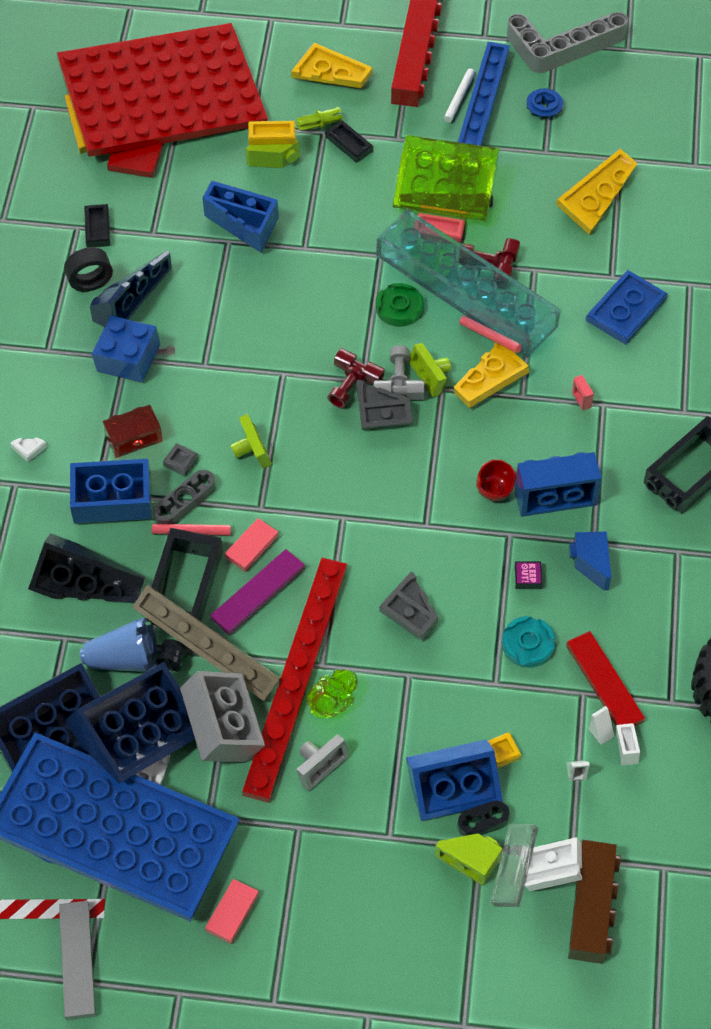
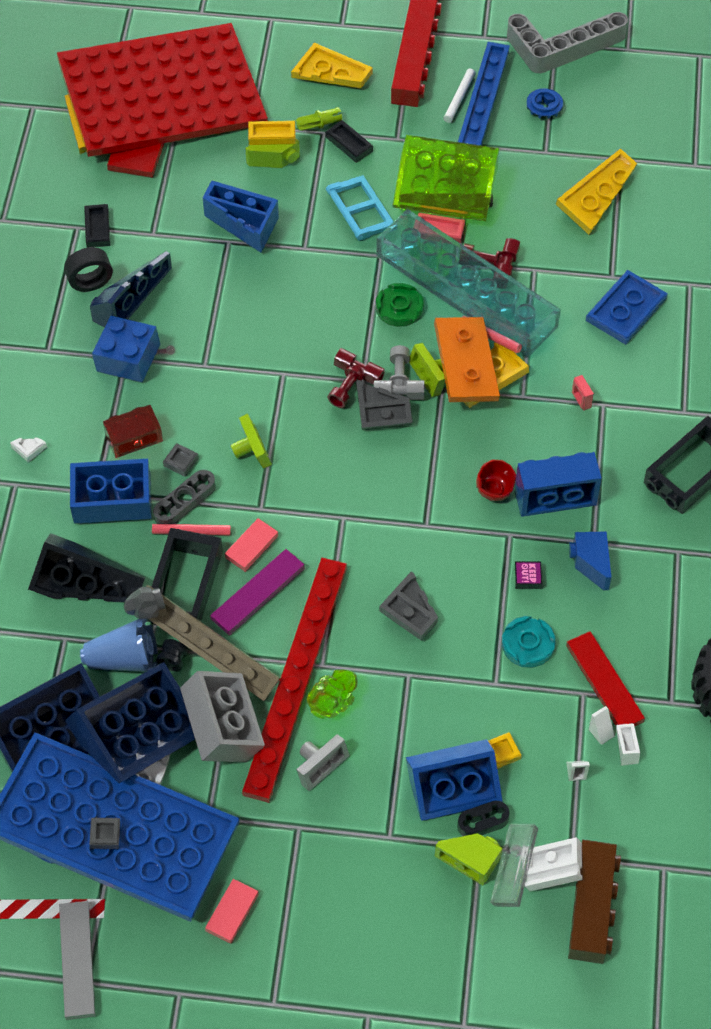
(104, 833): none -> dark grey tile
(144, 603): none -> dark grey rock
(374, 201): none -> medium azure window
(466, 359): none -> orange plate

